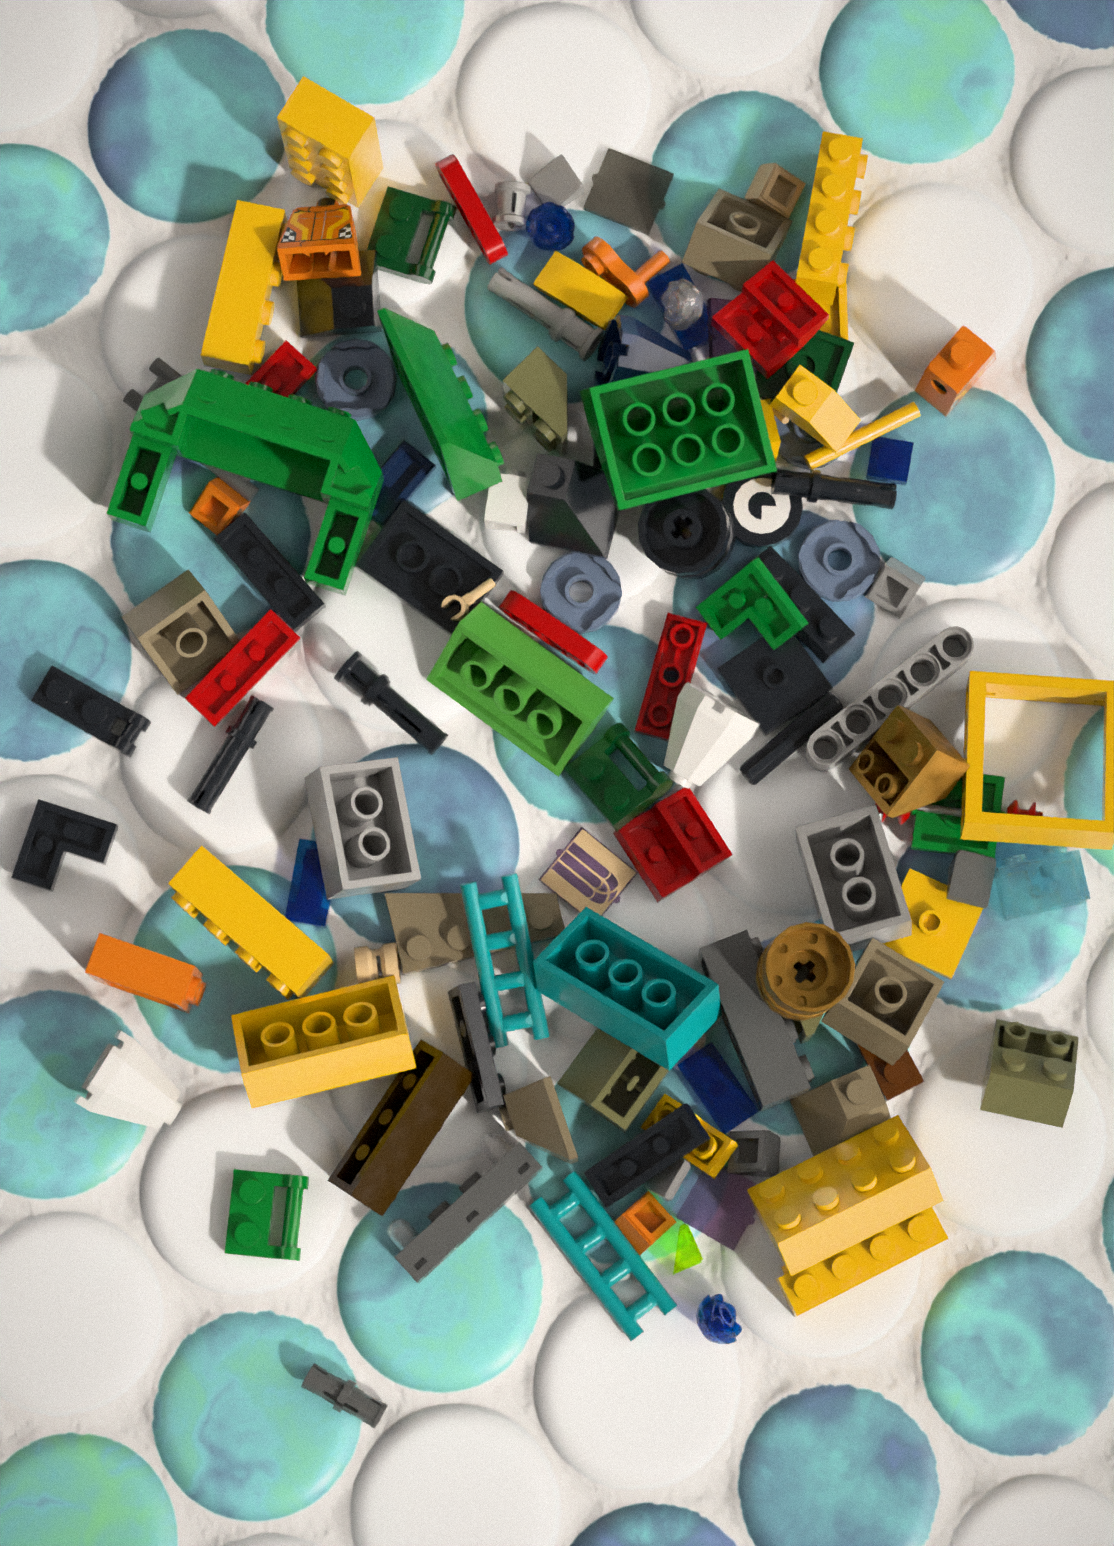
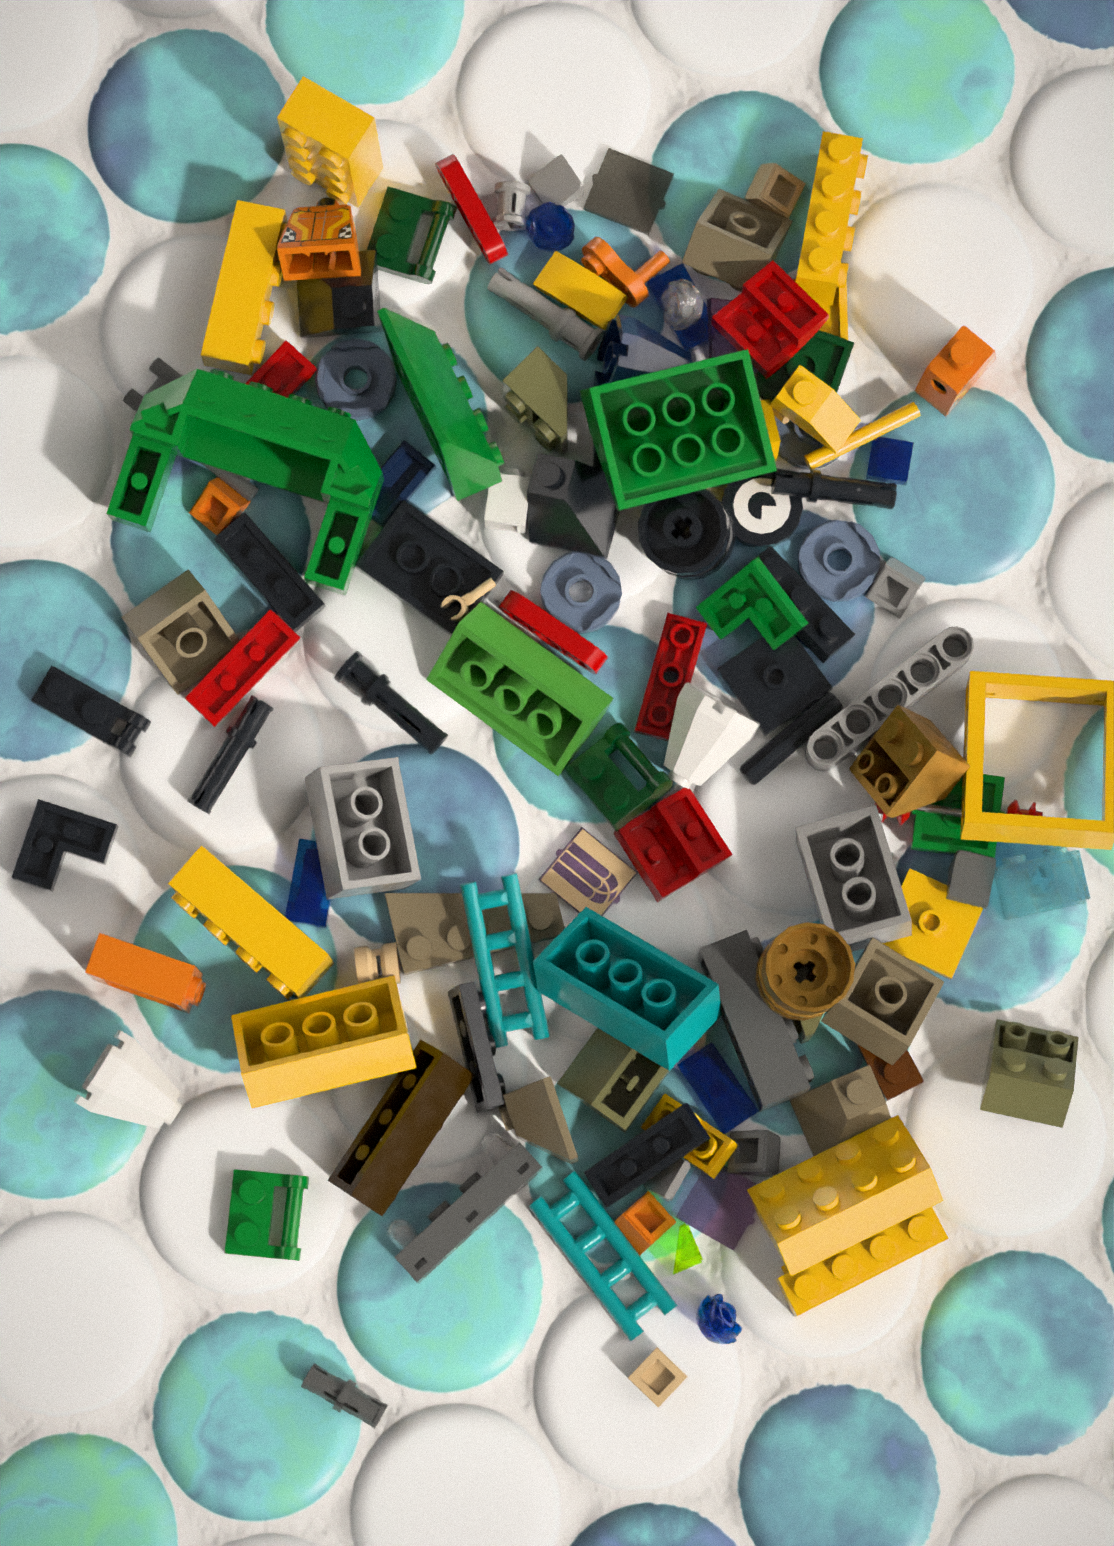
(657, 1377): none -> tan plate

